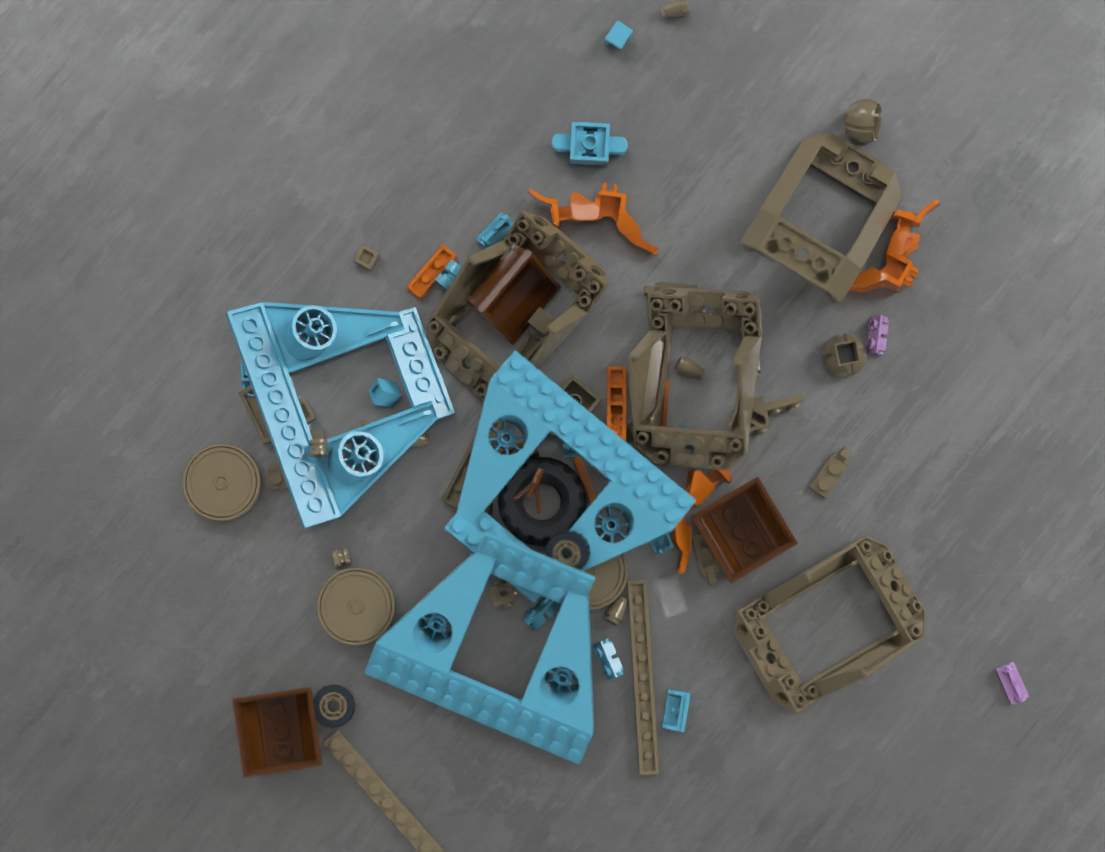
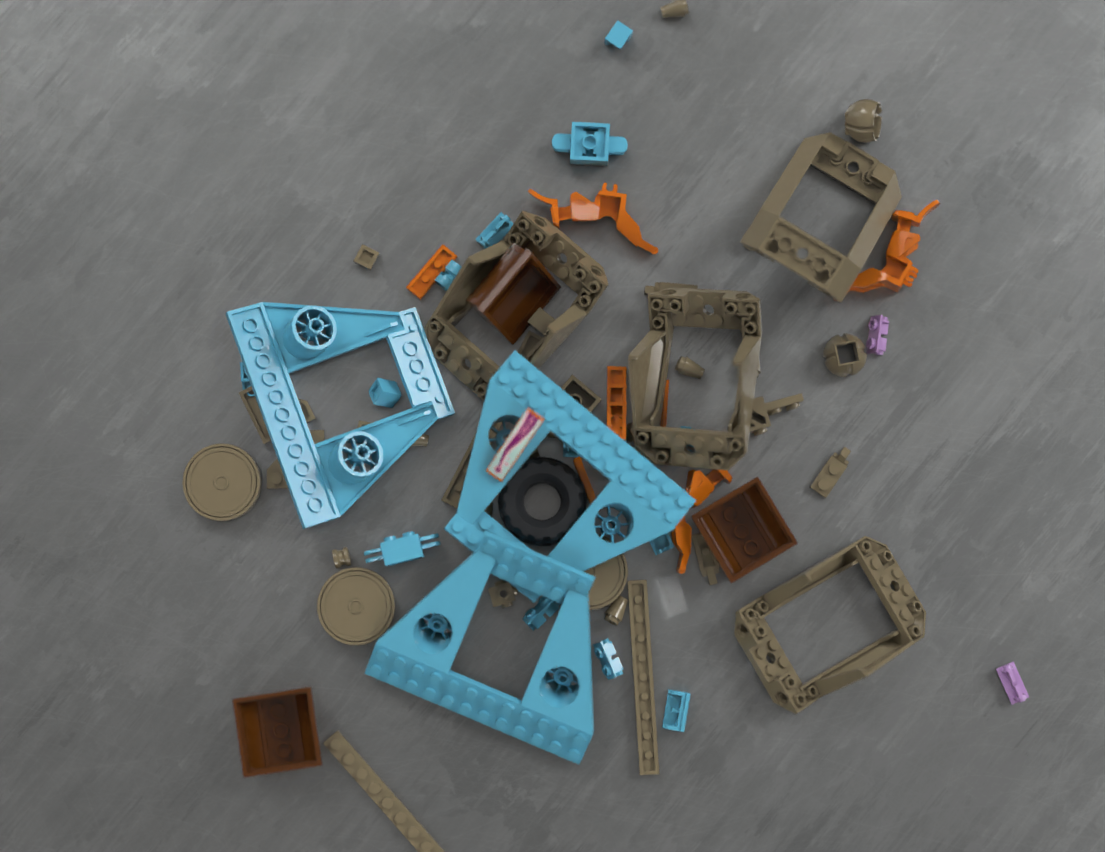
(318, 448): dark tan wheel -> none
(344, 712): black wheel -> none
(402, 549): none -> medium azure brick
(515, 444): none -> slope
(533, 486): reddish brown plant -> none
(572, 541): black wheel -> none

